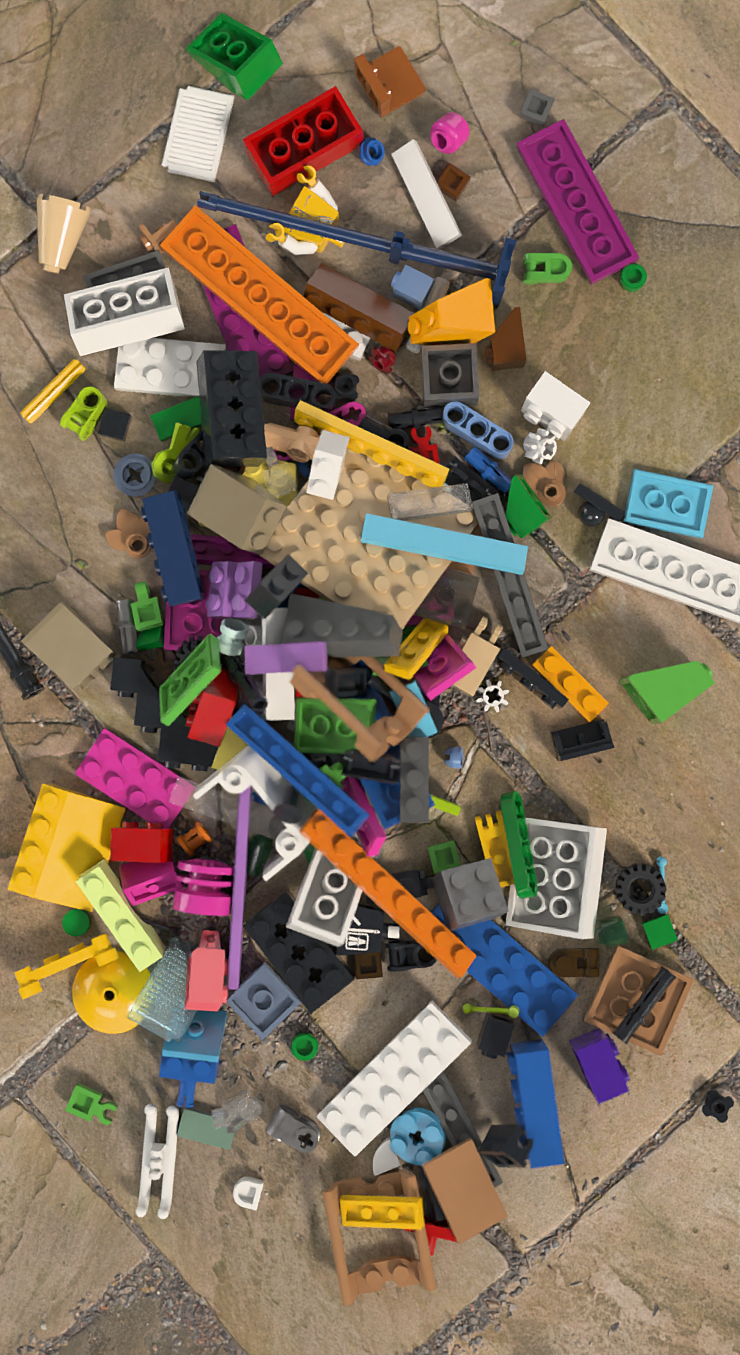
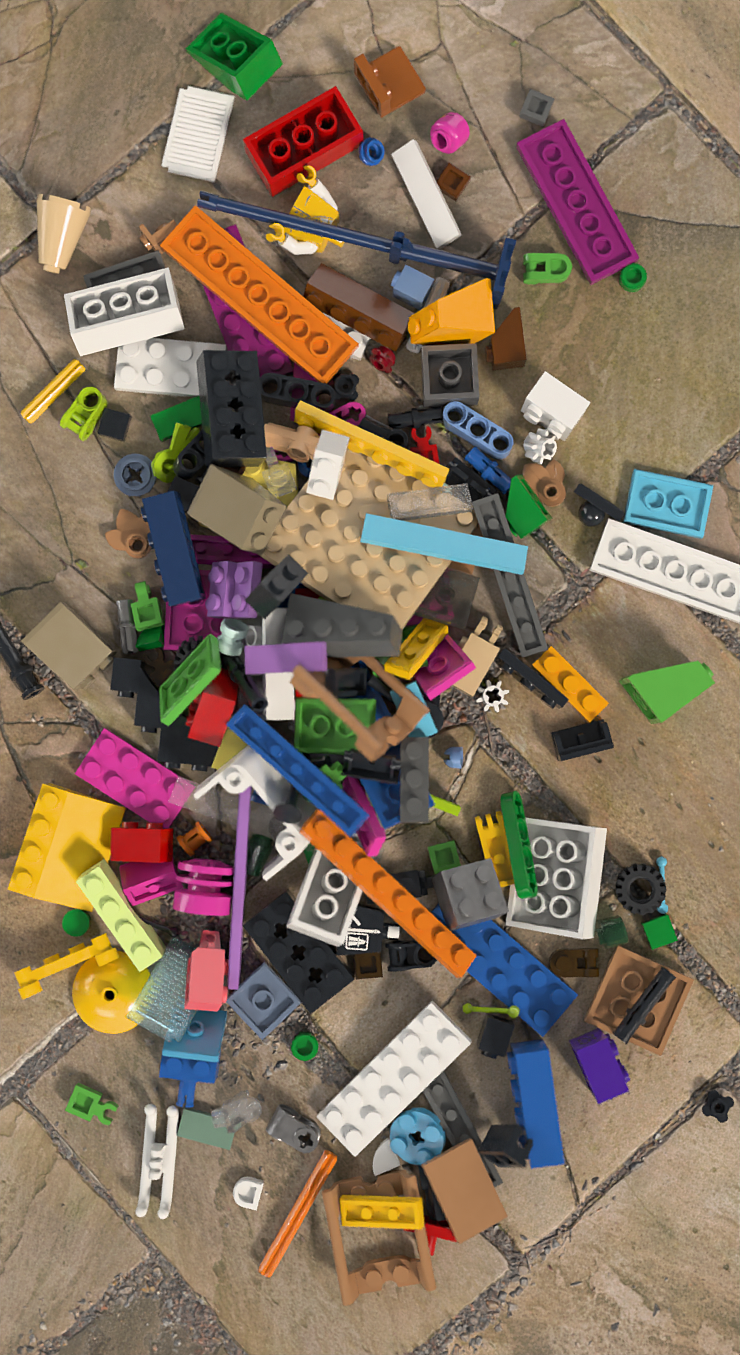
(297, 1213): none -> orange axle

